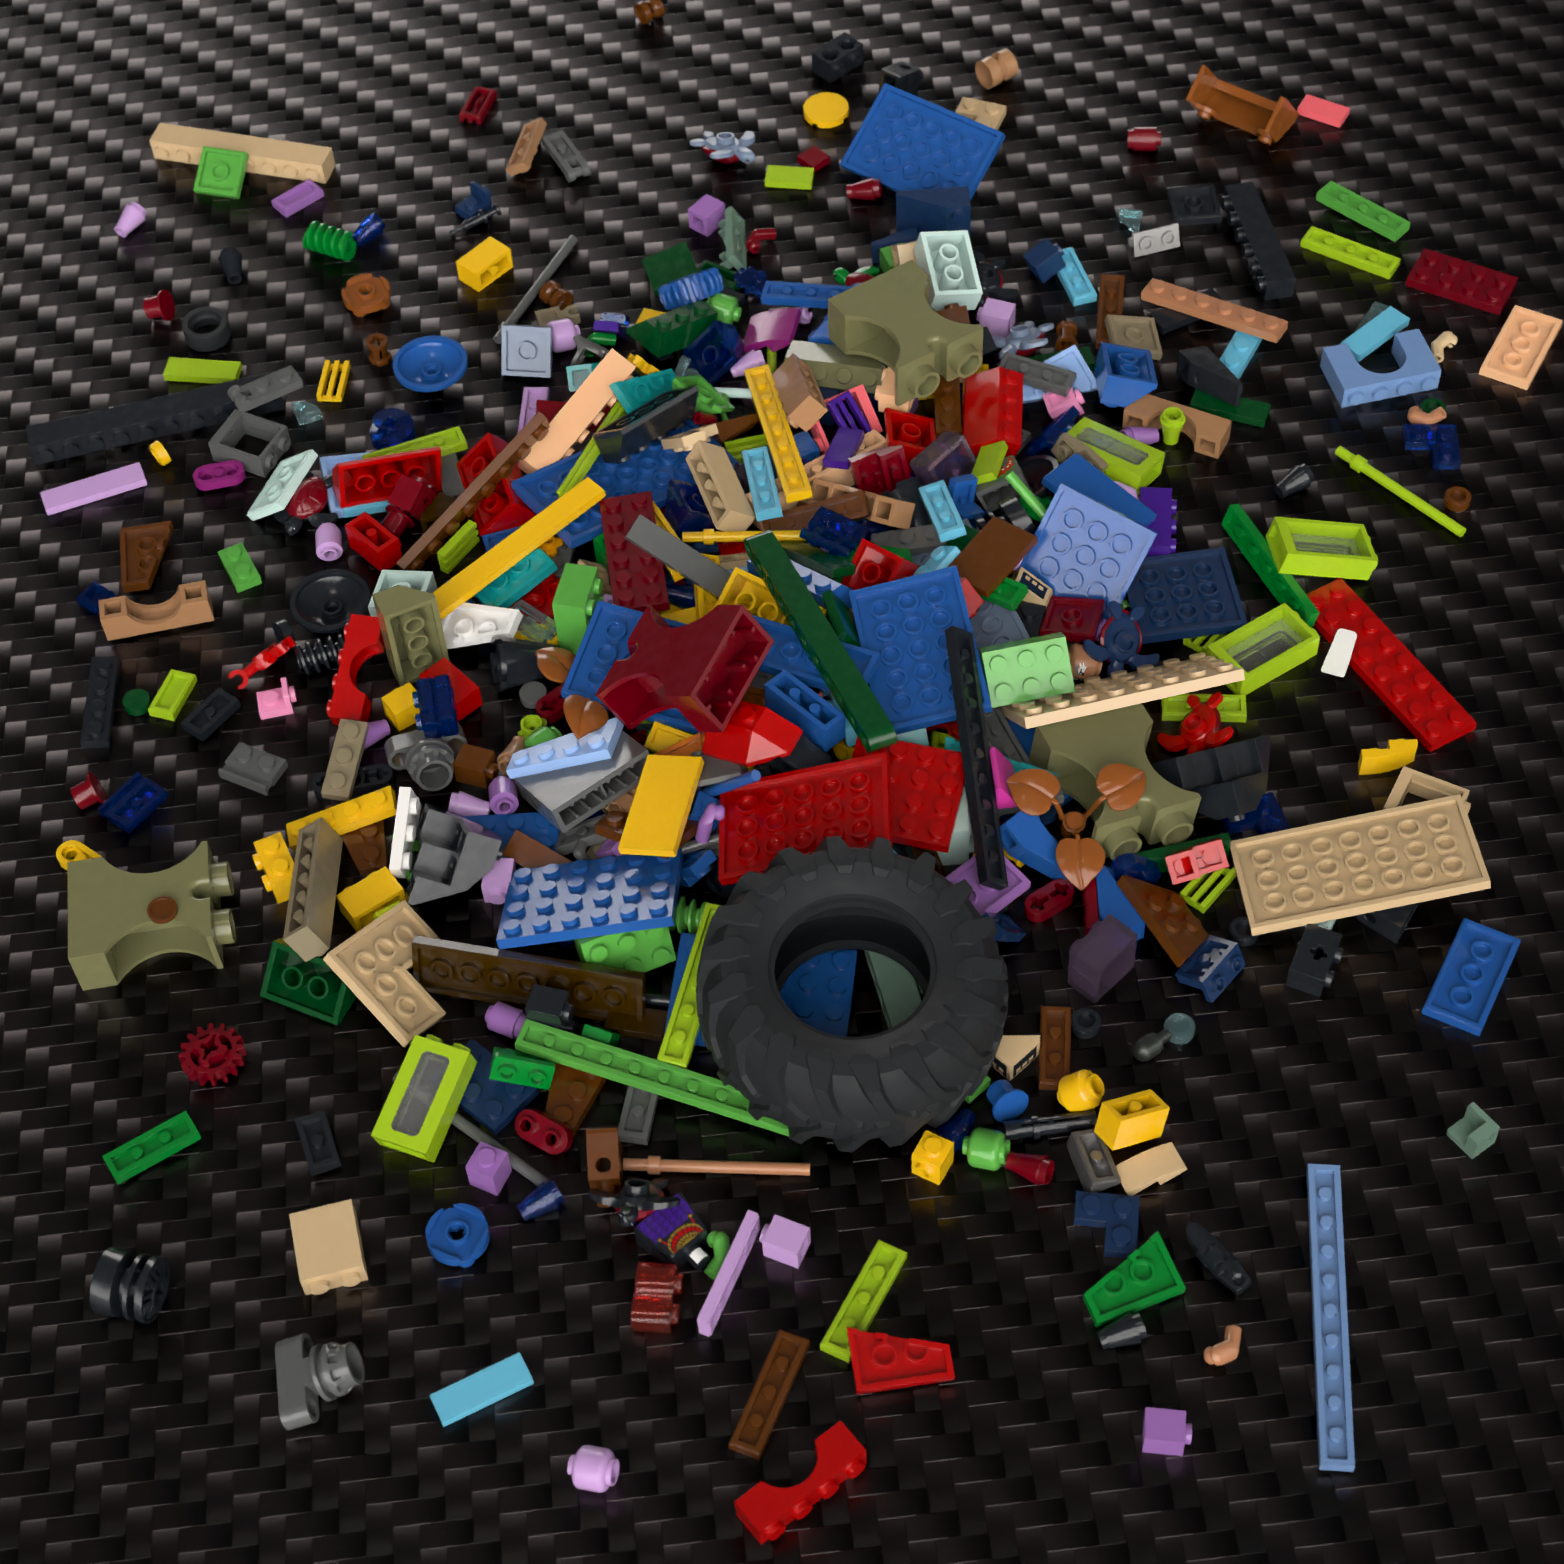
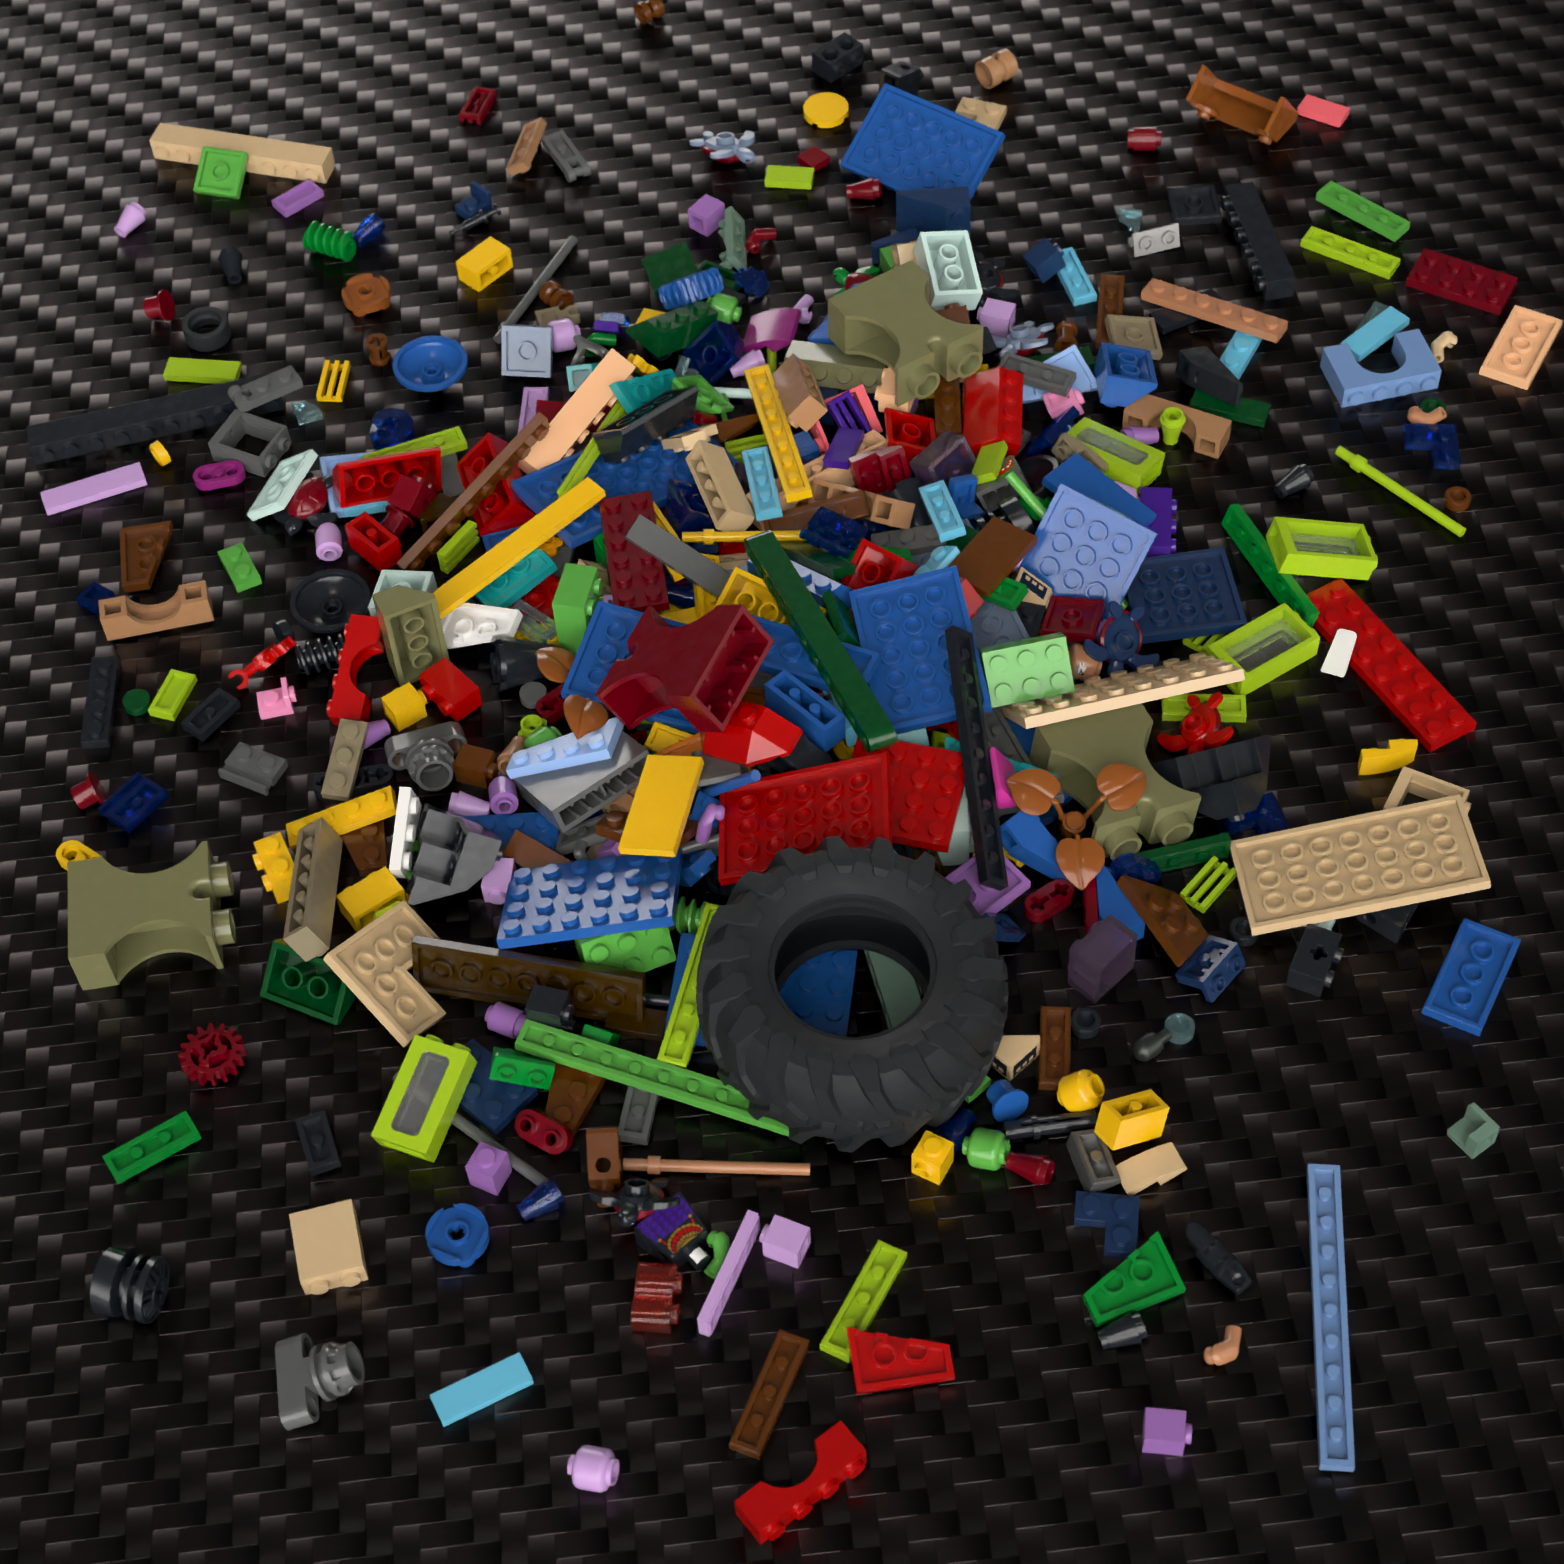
(162, 910): reddish brown piece -> none
(436, 707): clear blue brick -> none
(799, 294): blue plate -> none
(1196, 861): slope -> none

